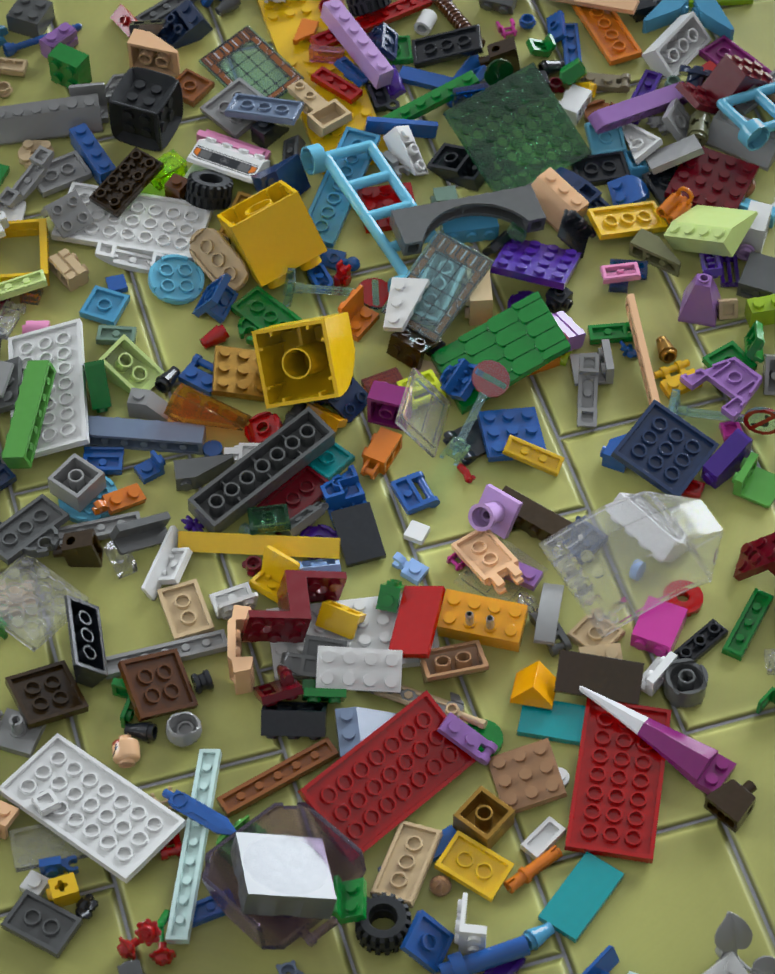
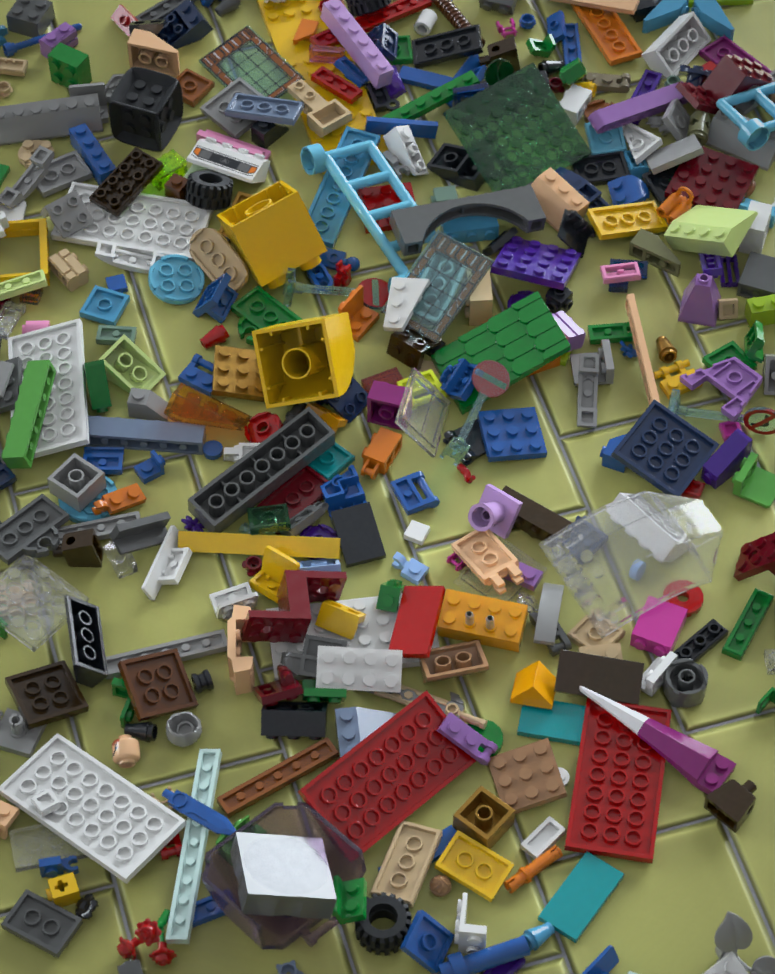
(35, 883): white plate -> none
(166, 381): black cone -> none
(185, 610): tan plate -> none
(199, 471): dark grey slope -> none
(288, 170): dark blue slope -> none
(292, 146): dark grey slope -> none
(516, 232): clear green plate -> none
(533, 455): yellow tile -> none
(744, 251): lavender plate -> none

